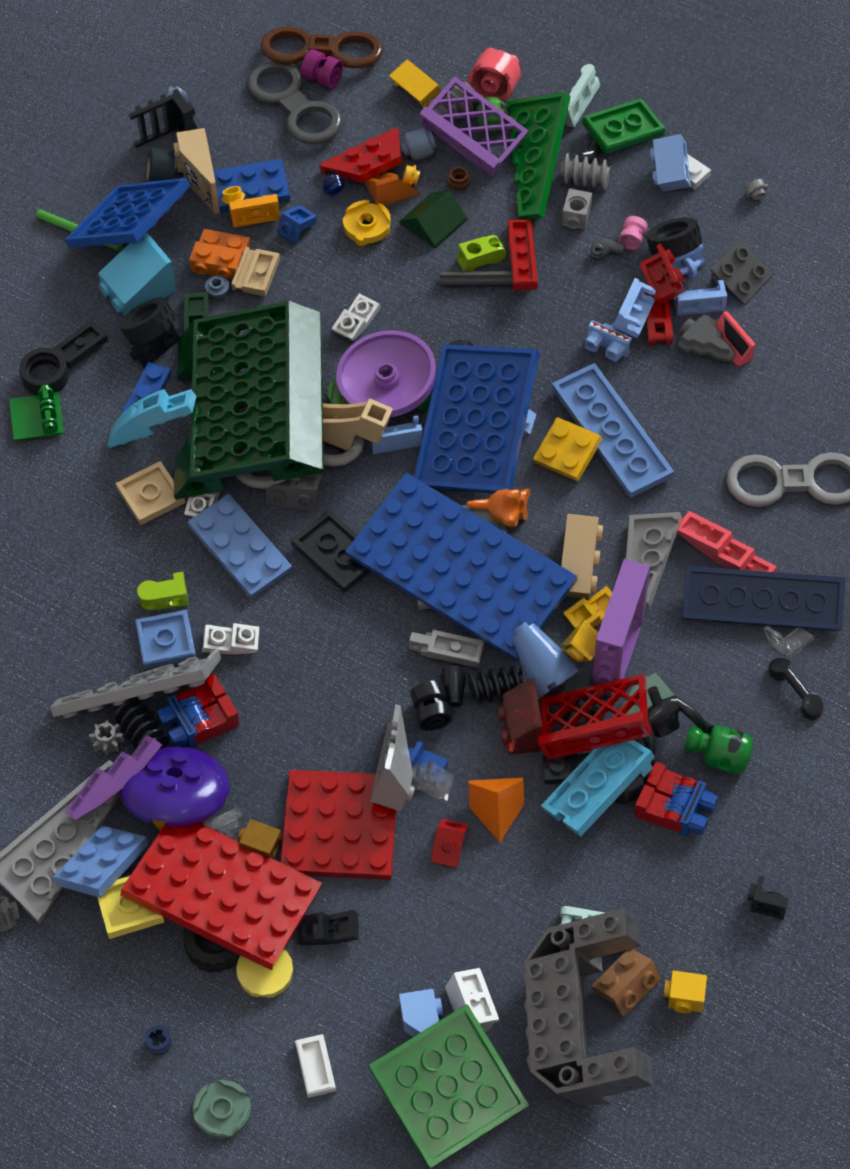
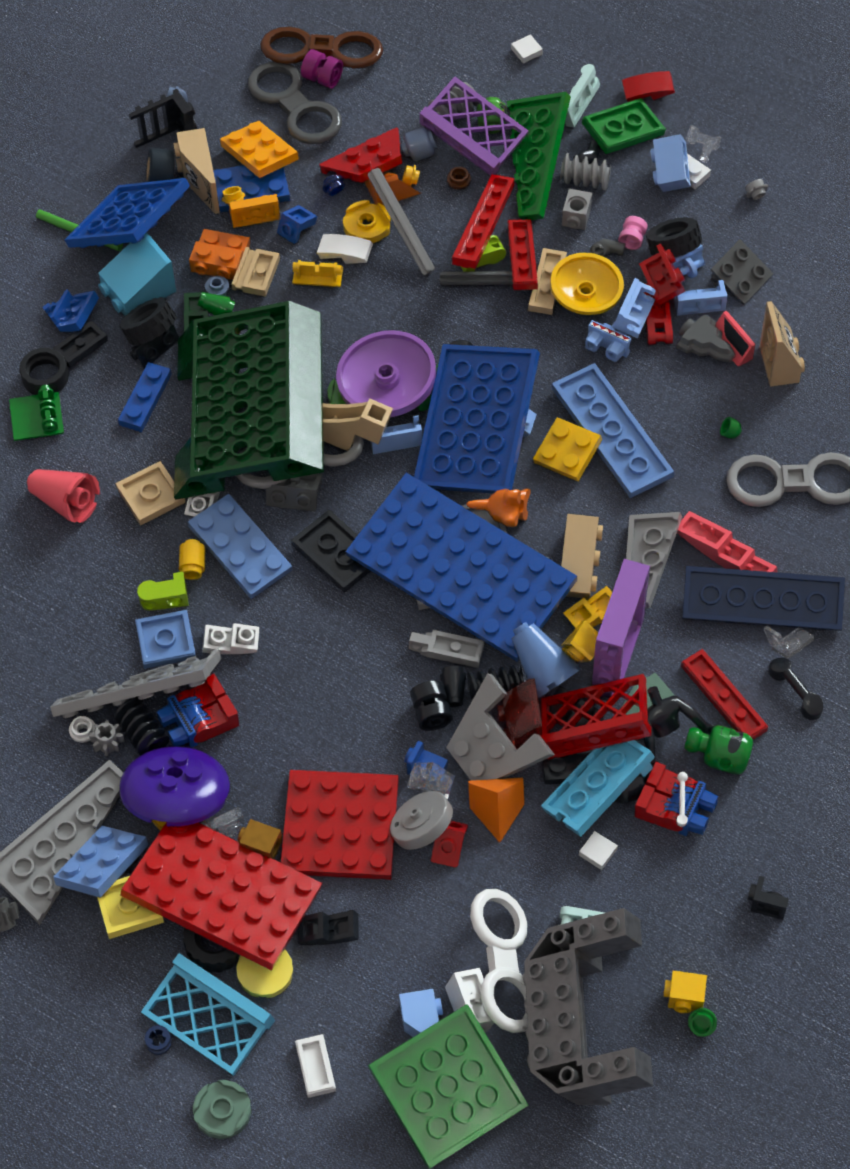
(65, 492): none -> coral cone
(71, 311): none -> blue slope
(80, 723): none -> white plate
(104, 785): medium lavender slope -> none
(143, 415): medium azure slope -> none
(192, 559): none -> yellow brick
(215, 303): none -> green cone
(221, 993): none -> medium azure fence
(259, 149): none -> light orange plate
(319, 275): none -> yellow hinge
(347, 247): none -> white slope
(356, 318): white slope -> none
(394, 768): light grey wedge -> none
(401, 221): none -> light grey axle
(415, 82): yellow hinge -> none
(421, 820): none -> light grey wheel
(435, 218): dark green slope -> none
(482, 745): none -> light grey wing
(483, 221): none -> red plate
(495, 74): coral brick -> none
(500, 955): none -> white bar
(526, 49): none -> white tile
(542, 298): none -> tan plate
(590, 275): none -> yellow dish
(598, 850): none -> white tile
(627, 980): medium nougat bracket -> none
(648, 84): none -> red slope
(682, 819): none -> white hinge
(702, 1022): none -> green plate
(708, 141): none -> clear piece
(723, 694): none -> red tile
(730, 428): none -> green hinge
(779, 349): none -> tan slope

